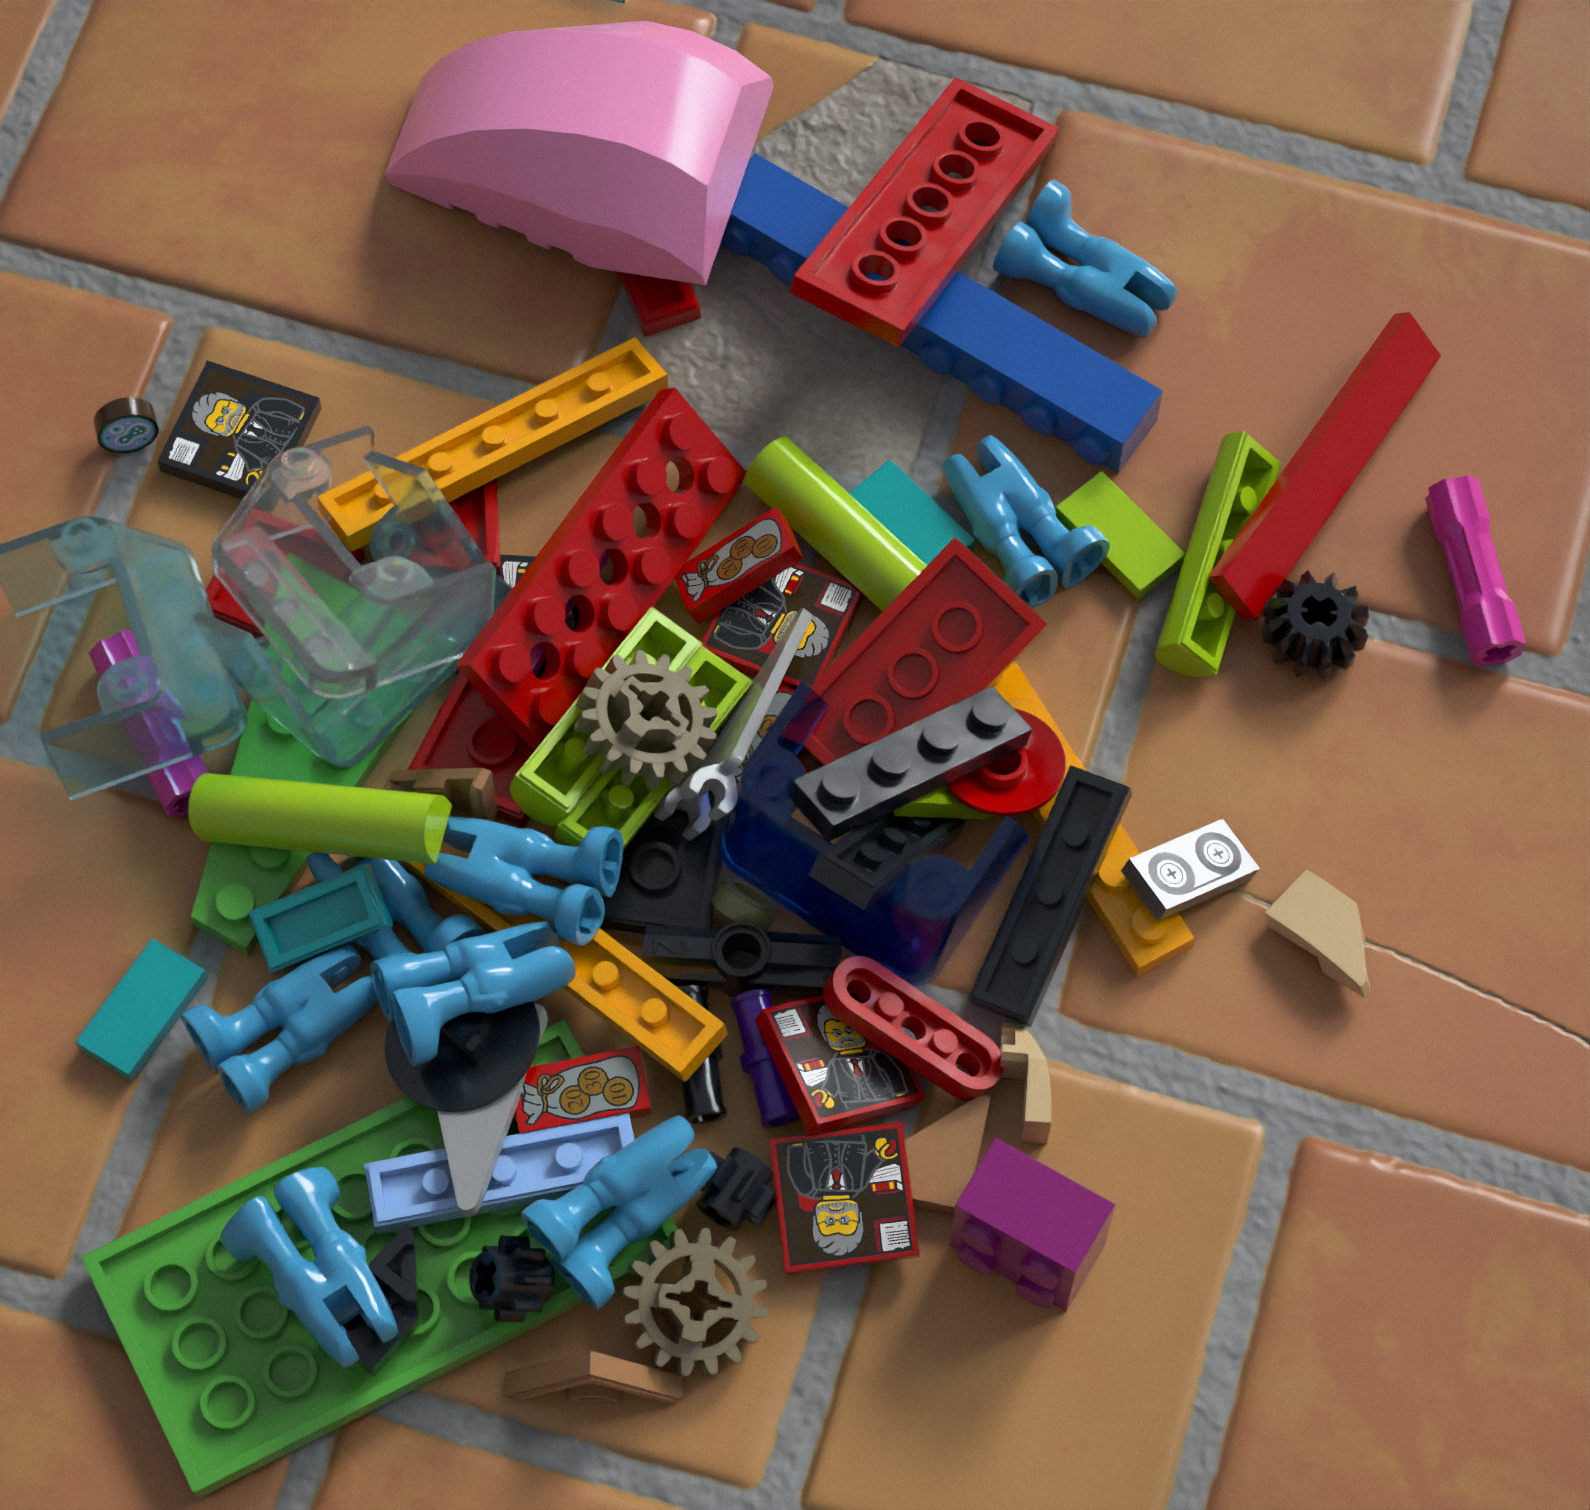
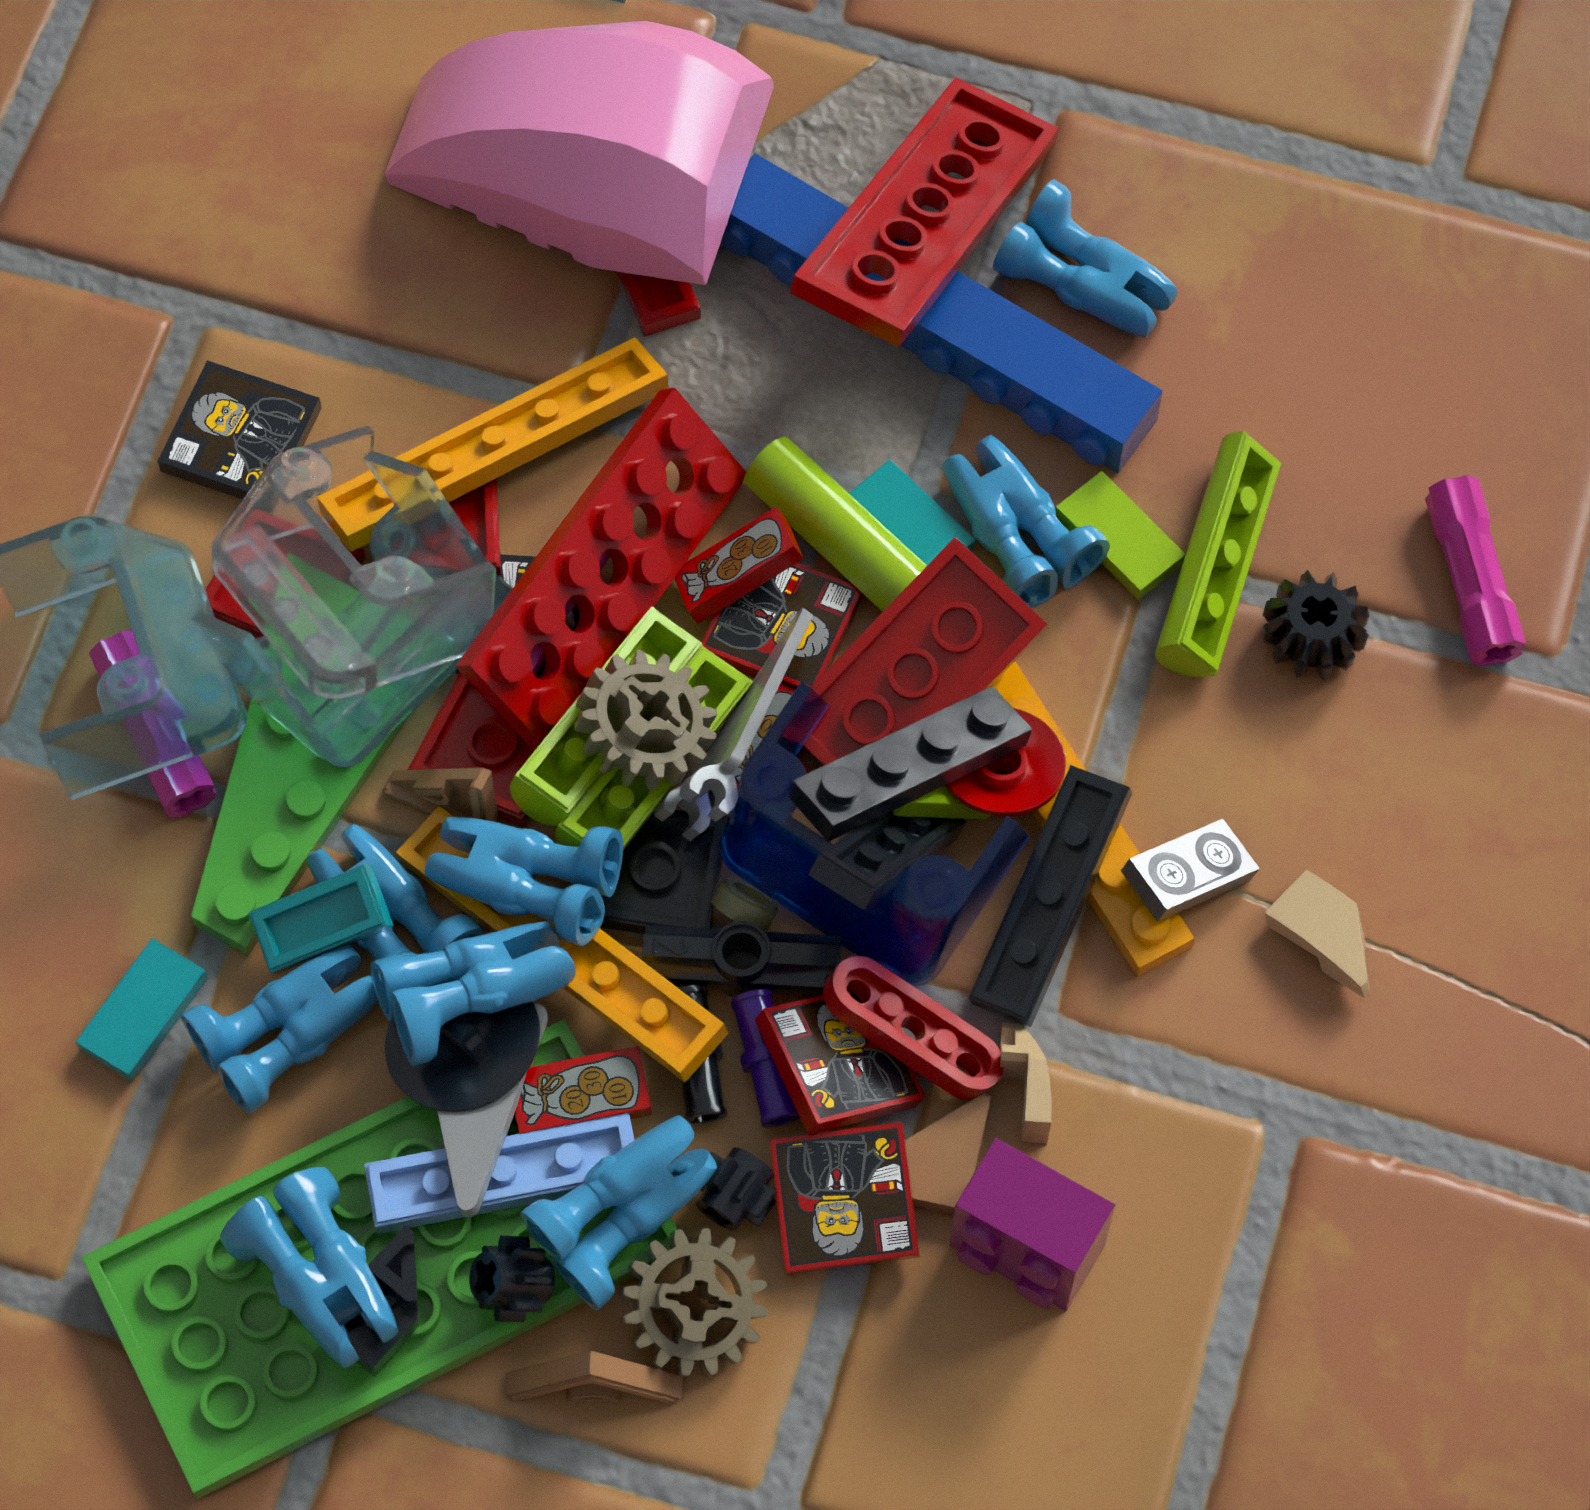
(125, 425): tile -> none
(319, 817): lime brick -> none
(1324, 466): red tile -> none

